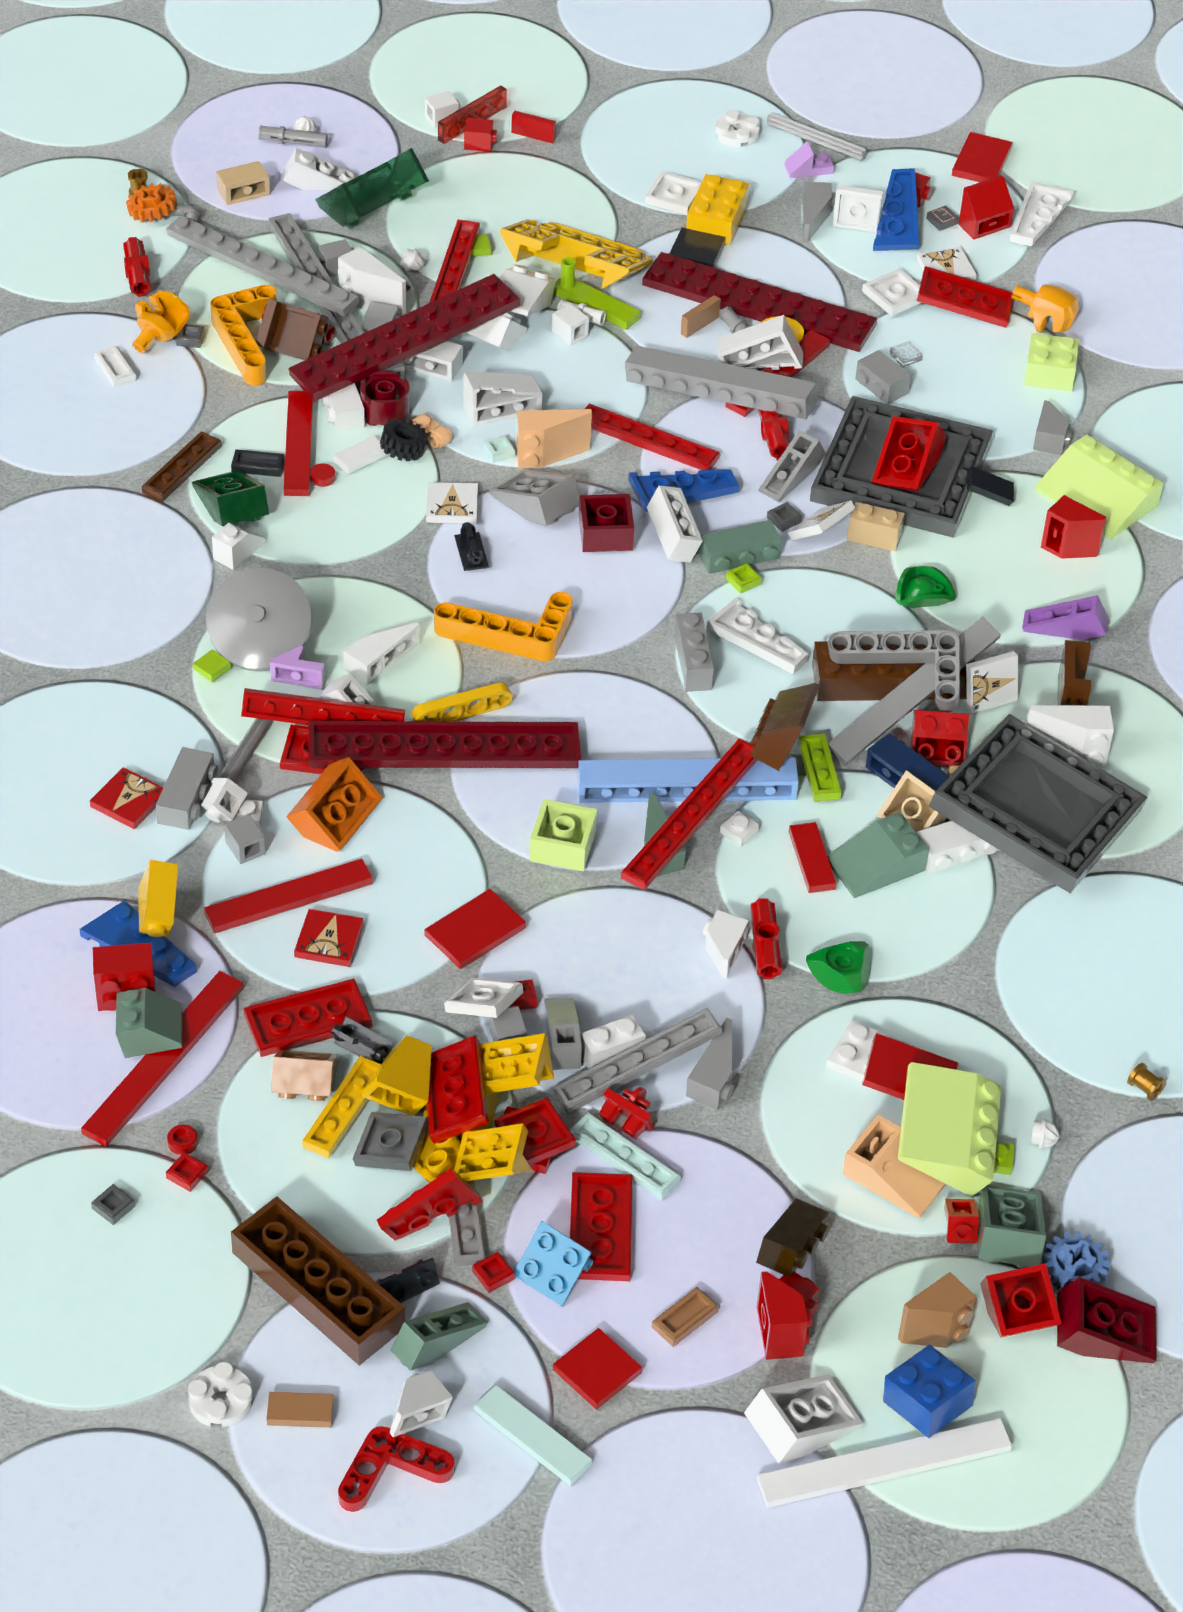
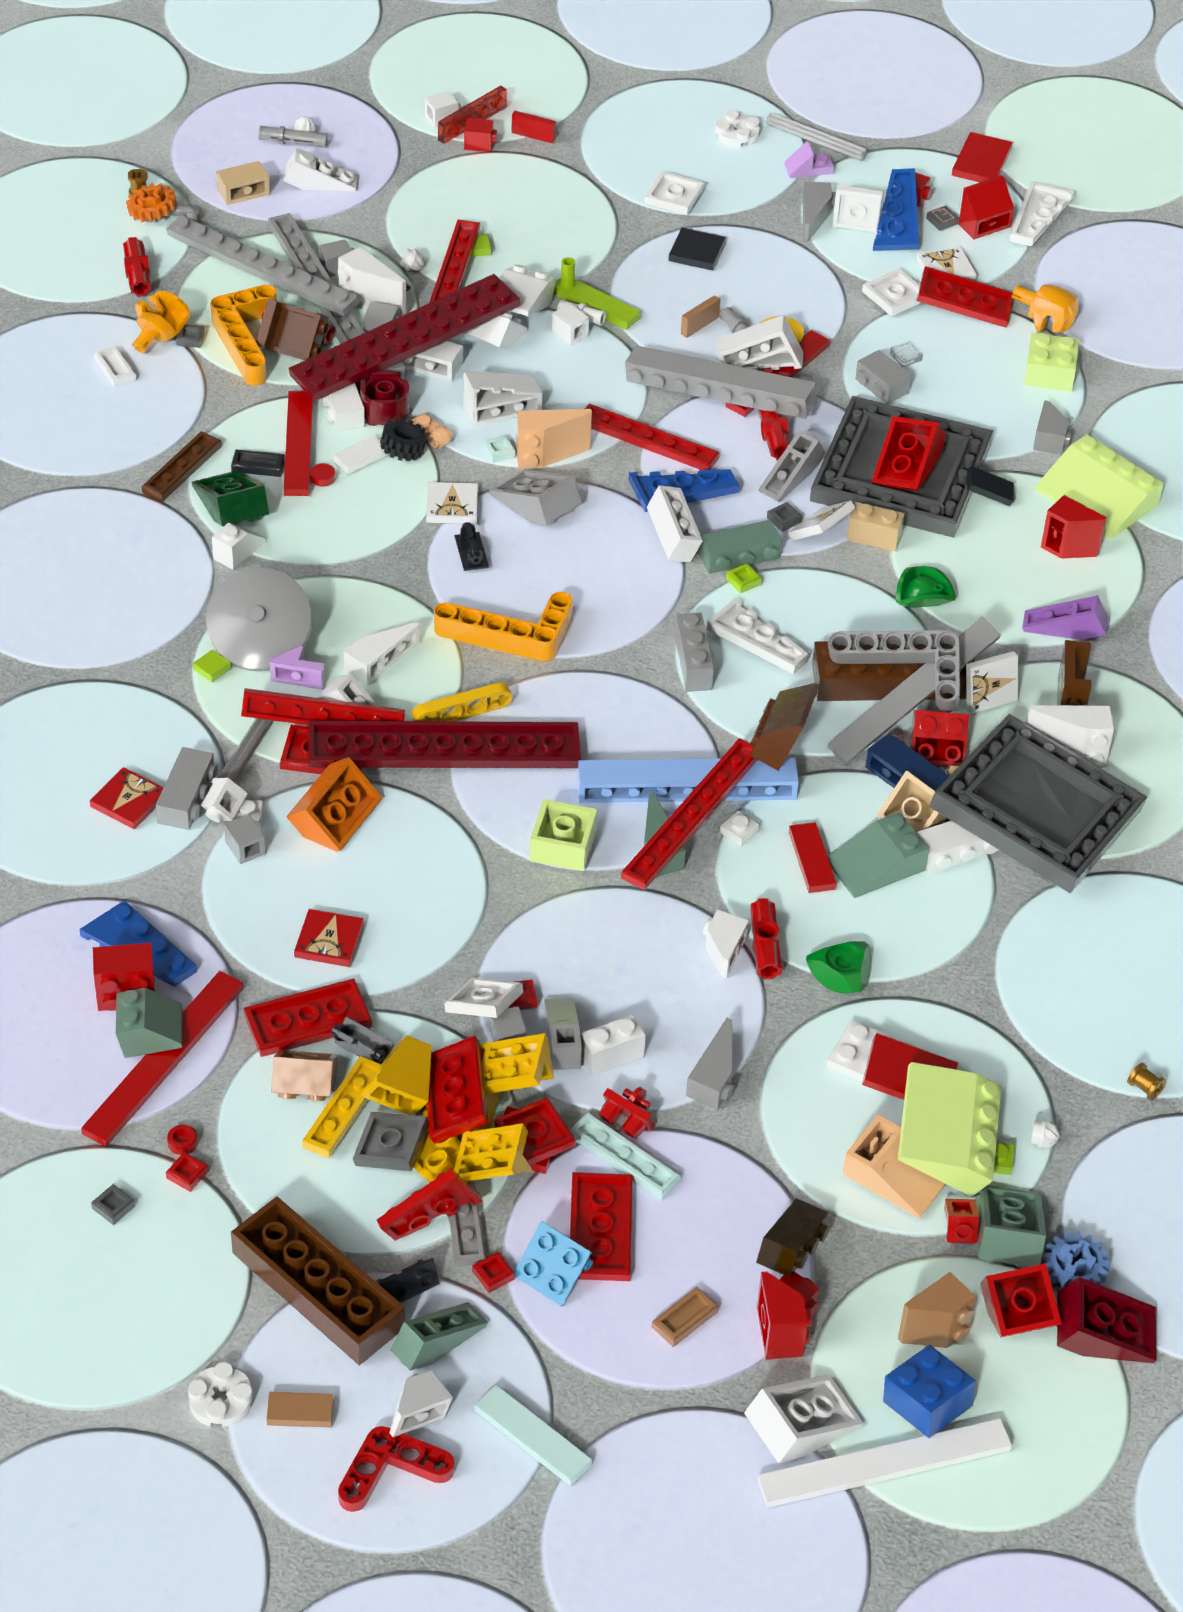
(157, 898): yellow slope -> none
(288, 895): red tile -> none
(373, 189): clear green windscreen -> none
(475, 928): red tile -> none
(591, 252): yellow slope -> none
(597, 1368): red tile -> none
(606, 522): dark red brick -> none
(637, 1060): light grey tile -> none
(718, 206): yellow brick -> none
(758, 300): dark red plate -> none
(819, 767): lime plate -> none

